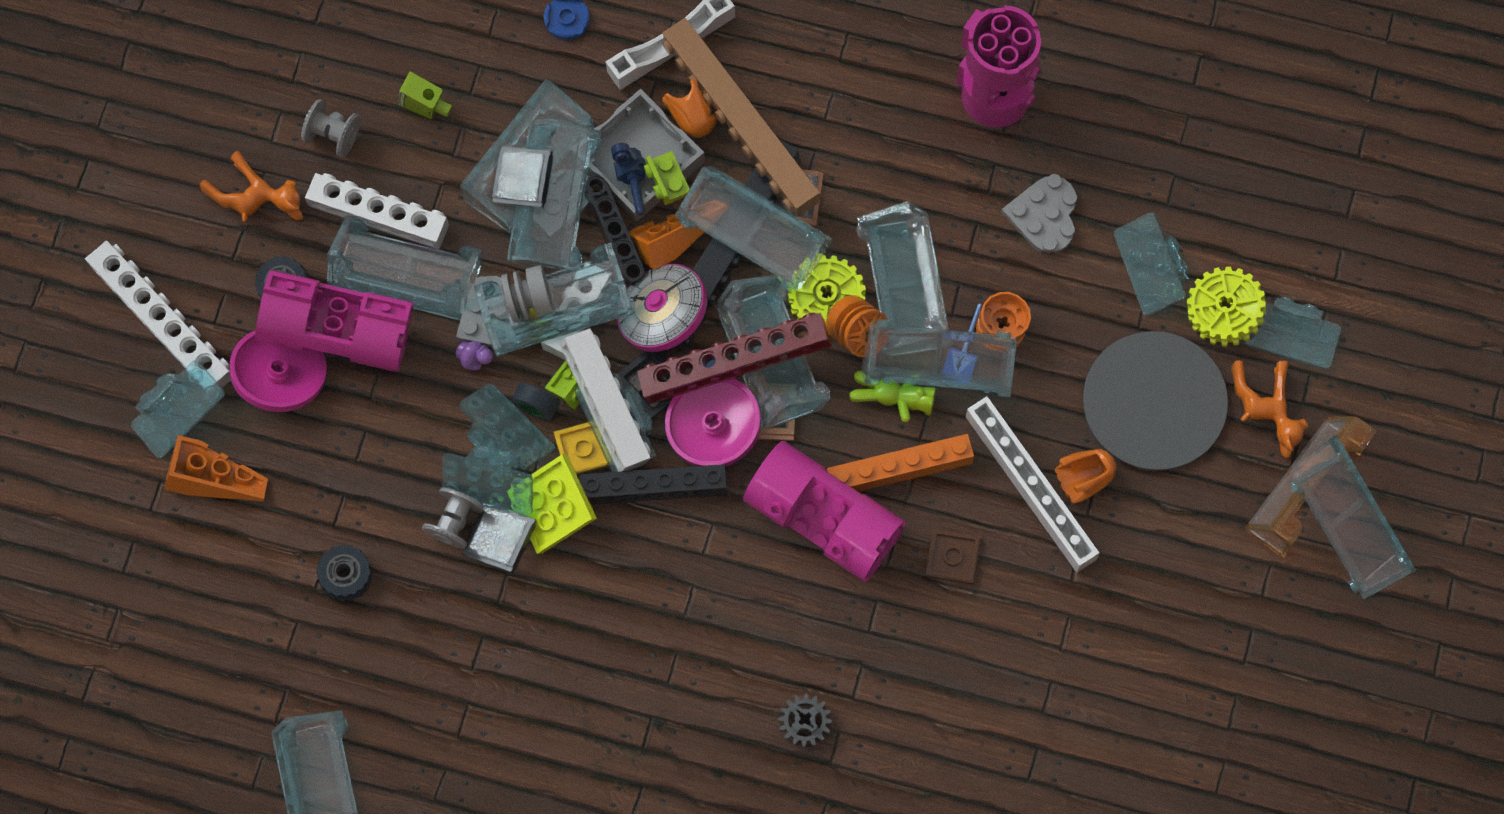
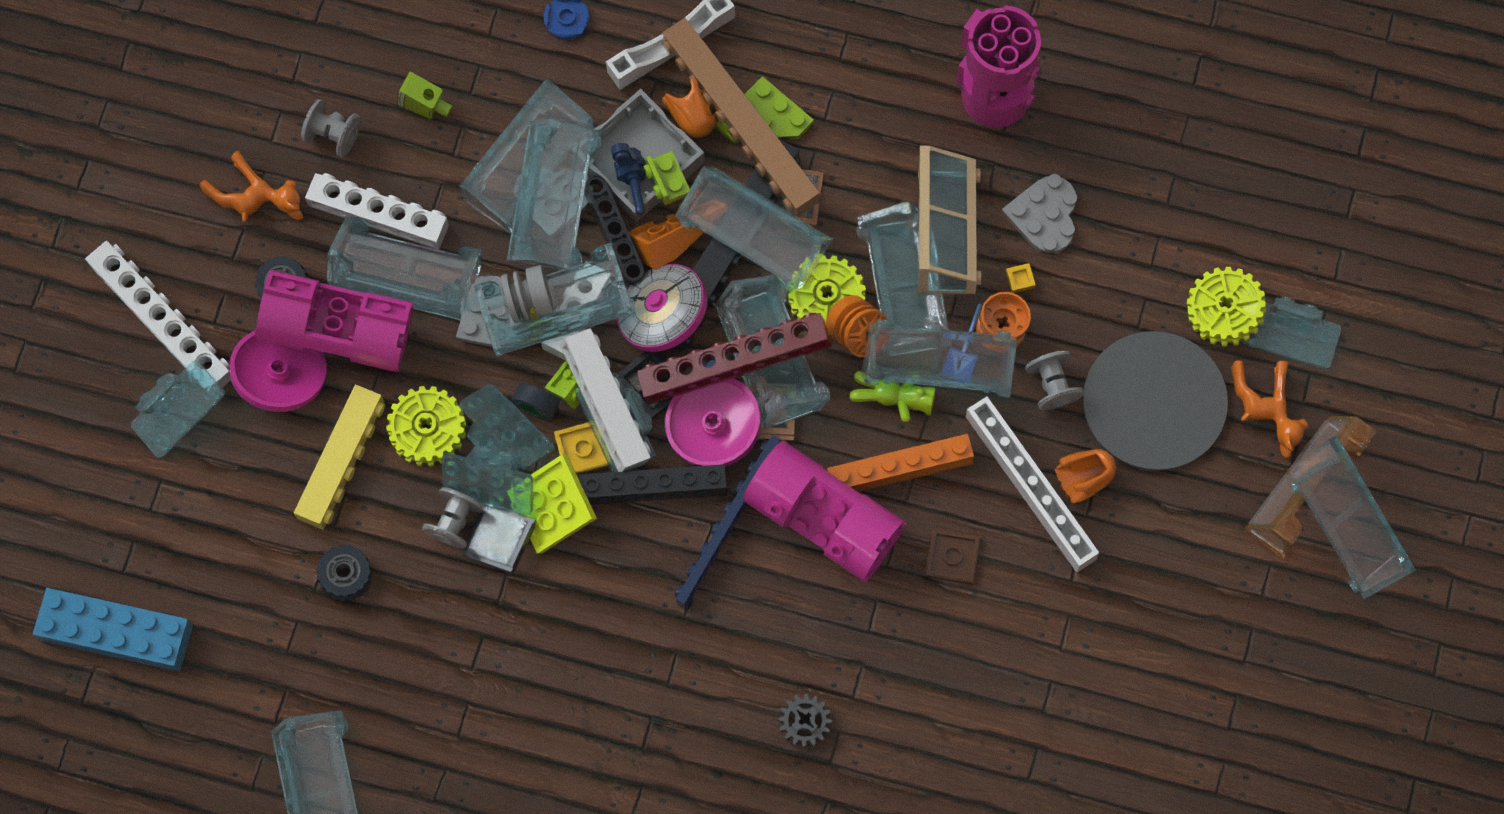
(112, 629): none -> dark azure brick
(205, 473): orange wedge -> none
(339, 457): none -> light yellow brick
(431, 409): none -> neon yellow piece
(473, 355): medium lavender animal -> none
(522, 176): clear piece -> none
(721, 530): none -> dark blue plate
(777, 111): none -> lime plate
(947, 222): none -> windscreen
(1020, 278): none -> yellow plate
(1054, 380): none -> light grey hose
(1152, 263): clear light blue bracket -> none

